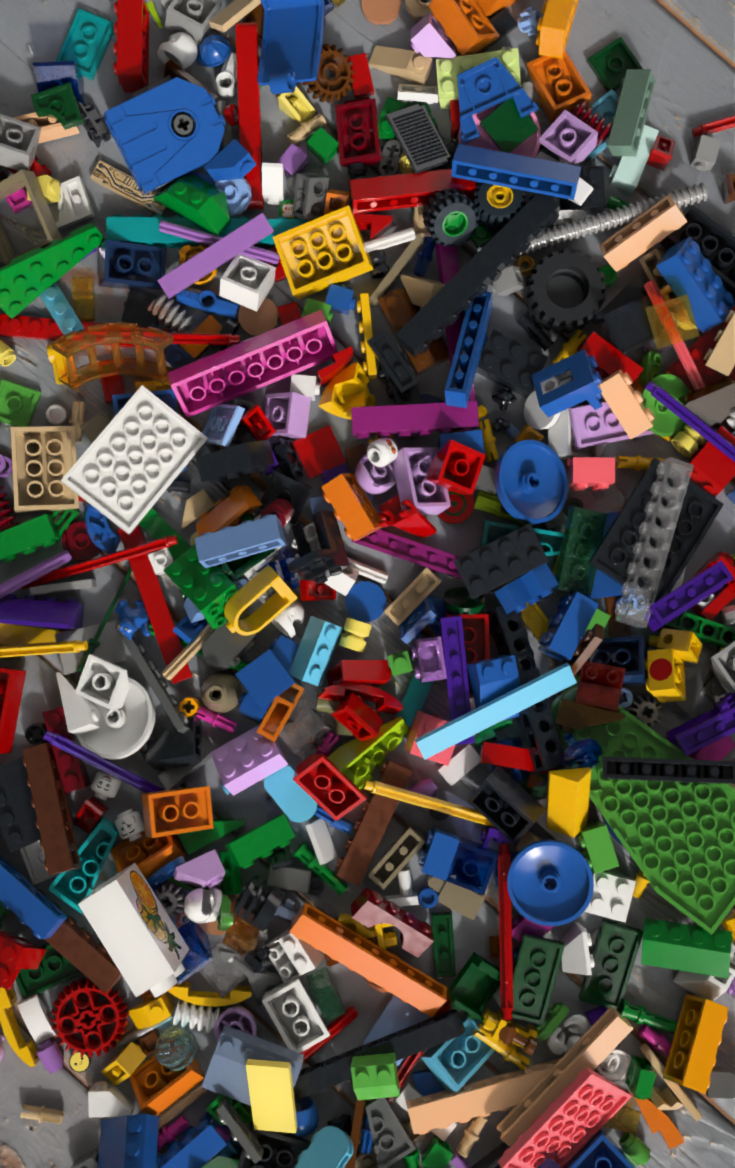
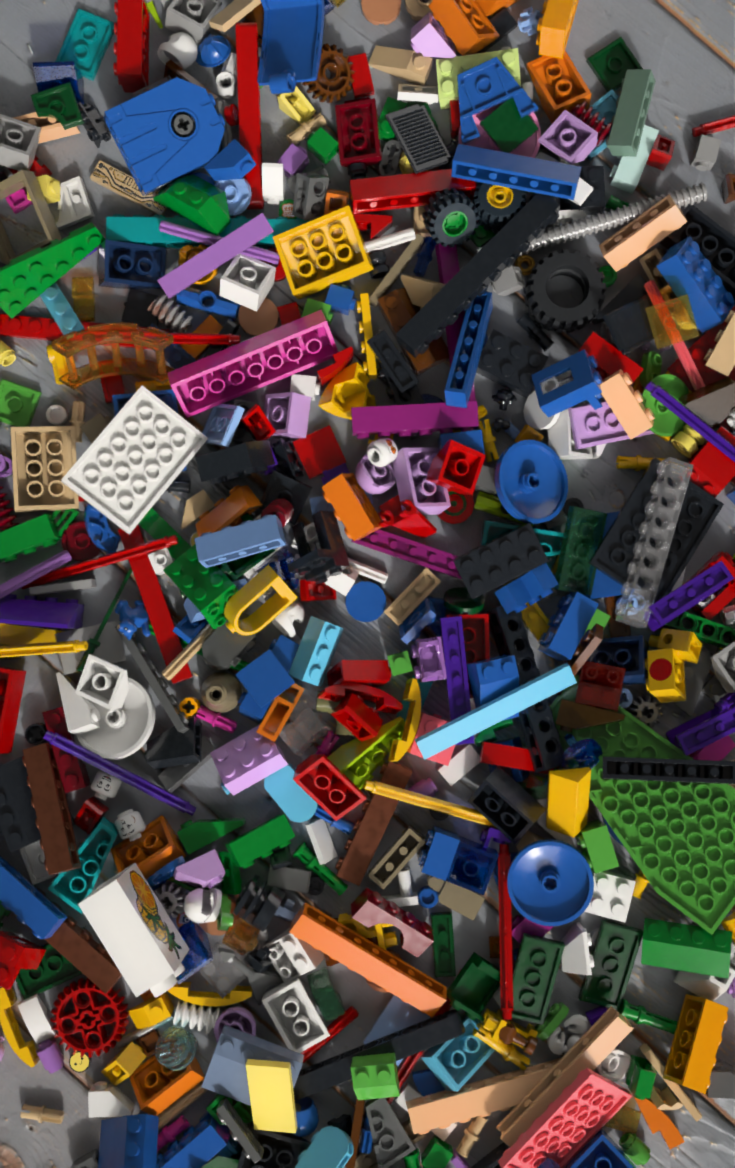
(177, 811): orange slope -> none
(354, 455): reddish brown tile -> none
(355, 635): light yellow wheel -> none
(412, 695): none -> yellow slope
(571, 346): yellow pin -> none
(590, 473): coral brick -> none
(657, 1040): dark pink pin -> none

